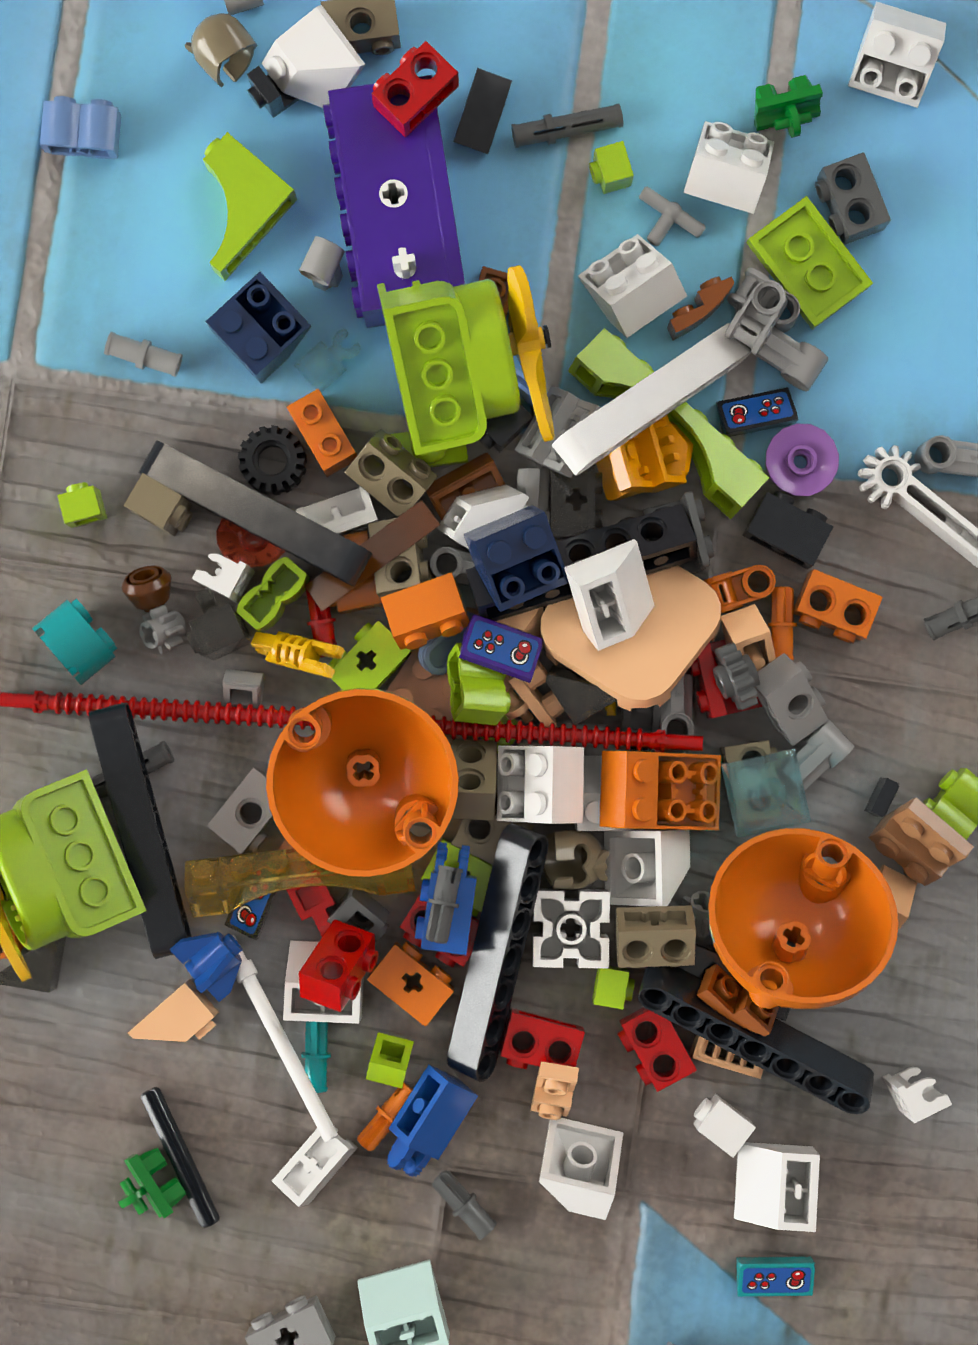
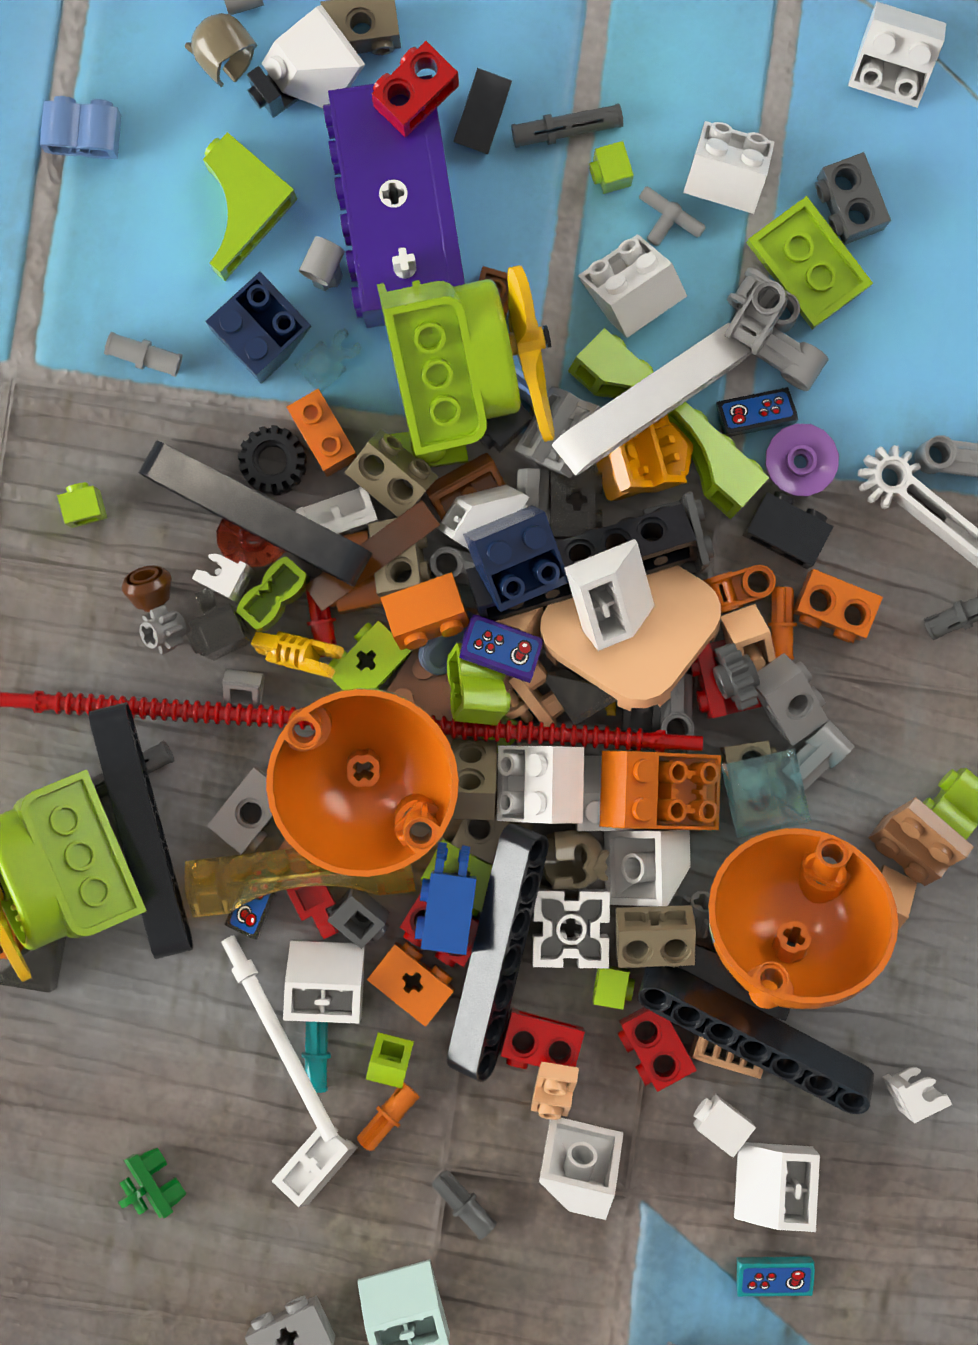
(75, 641): teal brick -> none
(159, 505): dark tan brick -> none
(178, 1017): light nougat slope -> none
(180, 1157): black axle -> none
(212, 961): blue brick -> none
(338, 965): red brick -> none
(428, 1120): blue hinge -> none
(443, 904): dark grey axle -> none
(708, 300): dark orange slope -> none
(734, 1002): dark orange slope -> none
(788, 108): green hips -> none
(882, 797): black tile -> none

